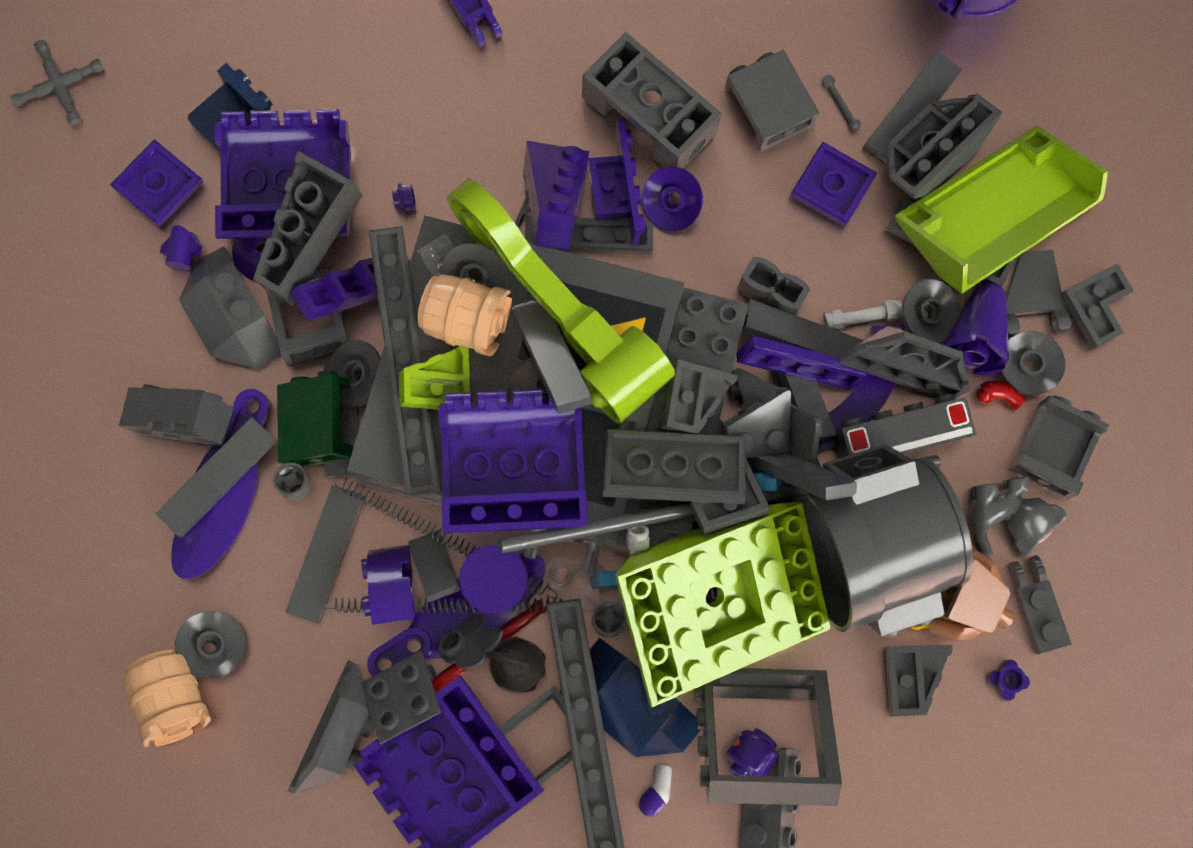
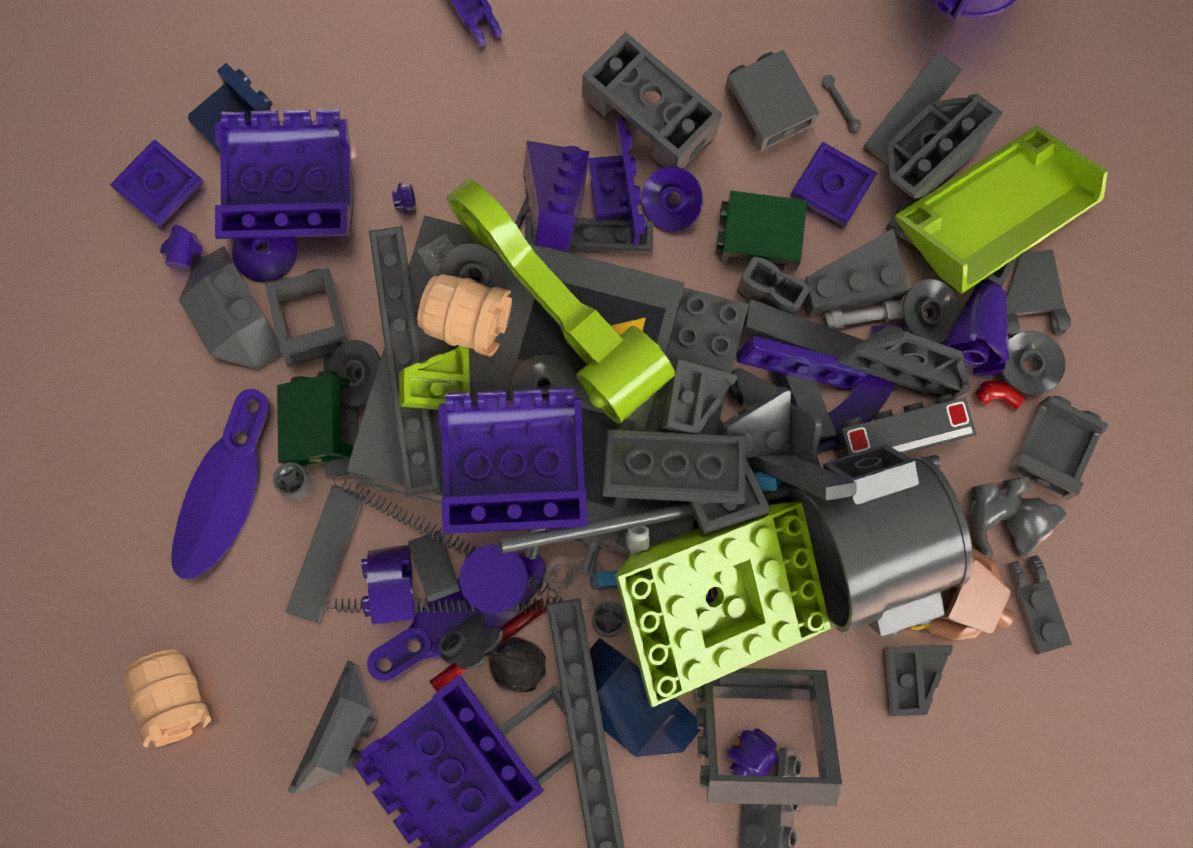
(57, 82): dark grey piece -> none
(176, 414): dark grey wedge -> none
(216, 477): dark grey tile -> none
(216, 629): dark grey dish -> none
(305, 226): dark grey wedge -> none
(337, 290): dark purple slope -> none
(401, 697): dark grey hinge -> none
(551, 357): dark grey tile -> none
(658, 793): arm -> none
(762, 228): none -> dark green panel
(858, 279): none -> dark grey wedge
(1019, 679): dark purple plate -> none
(1090, 301): dark grey plate -> none

